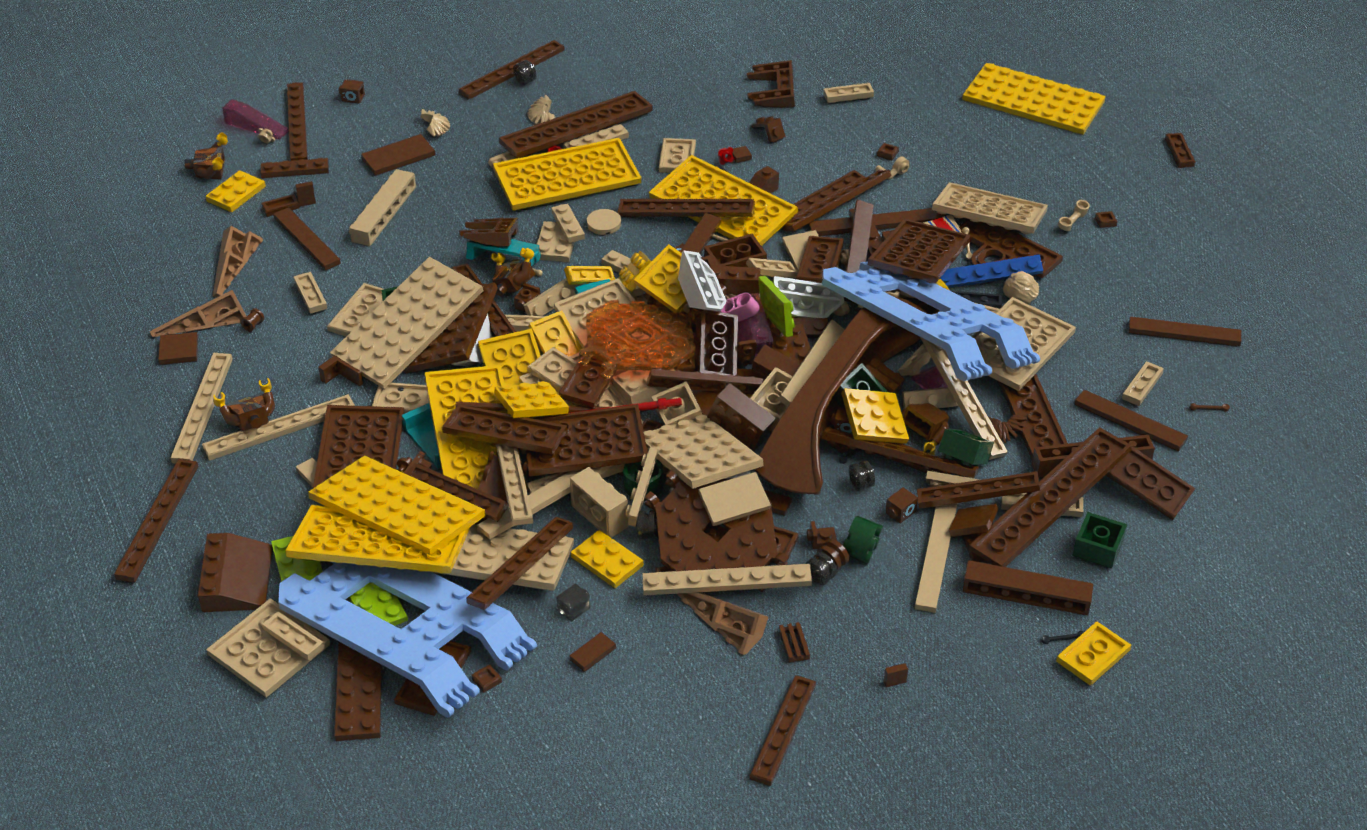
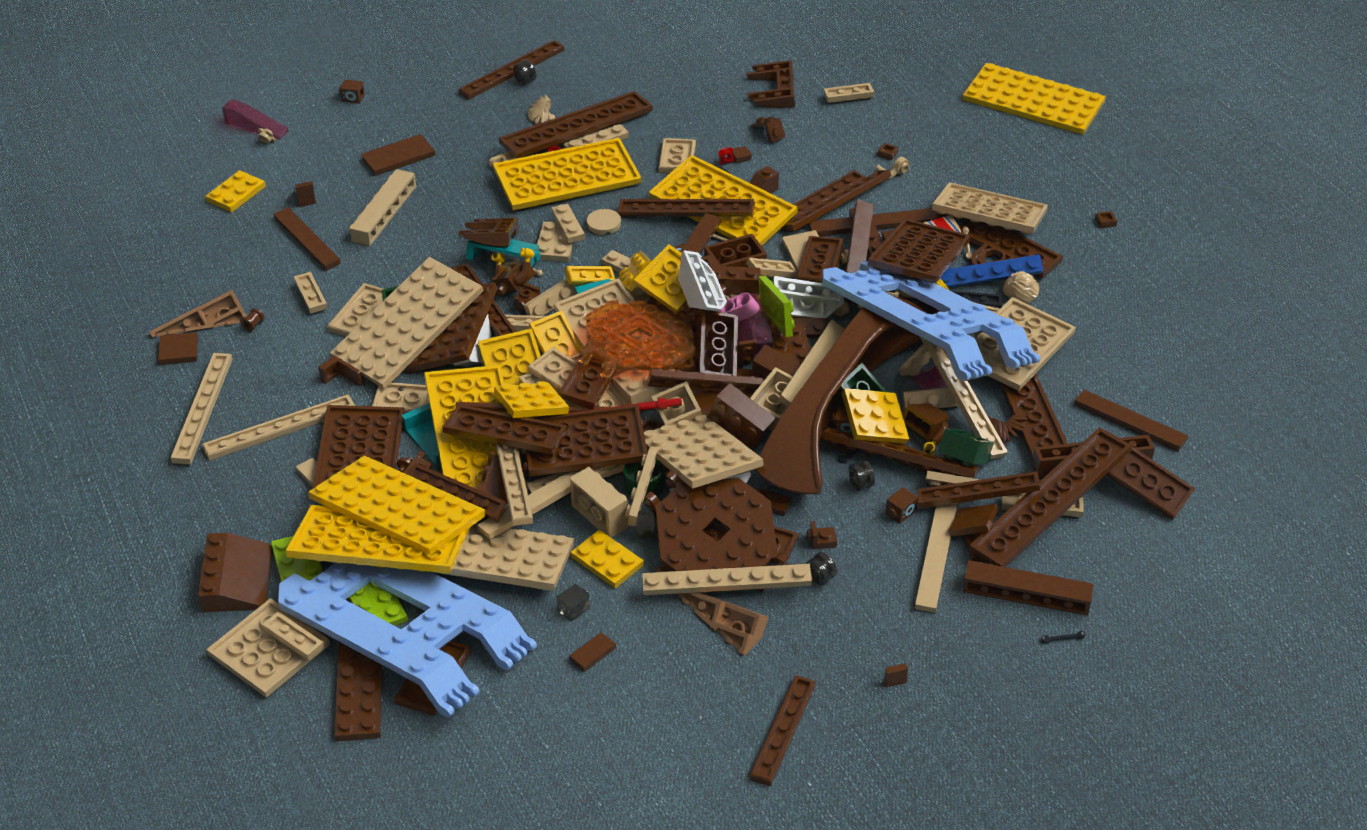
(156, 521): reddish brown plate -> none
(209, 162): torso -> none
(234, 254): medium nougat wedge -> none
(250, 411): reddish brown torso -> none
(276, 205): reddish brown tile -> none
(294, 168): reddish brown plate -> none
(297, 121): reddish brown plate -> none
(438, 123): tan hair -> none
(486, 678): reddish brown tile -> none
(519, 563): reddish brown tile -> none
(734, 498): tan tile -> none
(791, 629): reddish brown tile -> none
(836, 552): reddish brown wheel -> none
(862, 539): dark green brick -> none
(886, 377): reddish brown brick -> none
(1080, 210): tan bar -> none
(1093, 653): yellow plate -> none
(1099, 540): dark green brick -> none
(1142, 383): tan plate -> none
(1180, 150): reddish brown tile -> none
(1185, 331): reddish brown tile -> none
(1225, 407): reddish brown hinge -> none

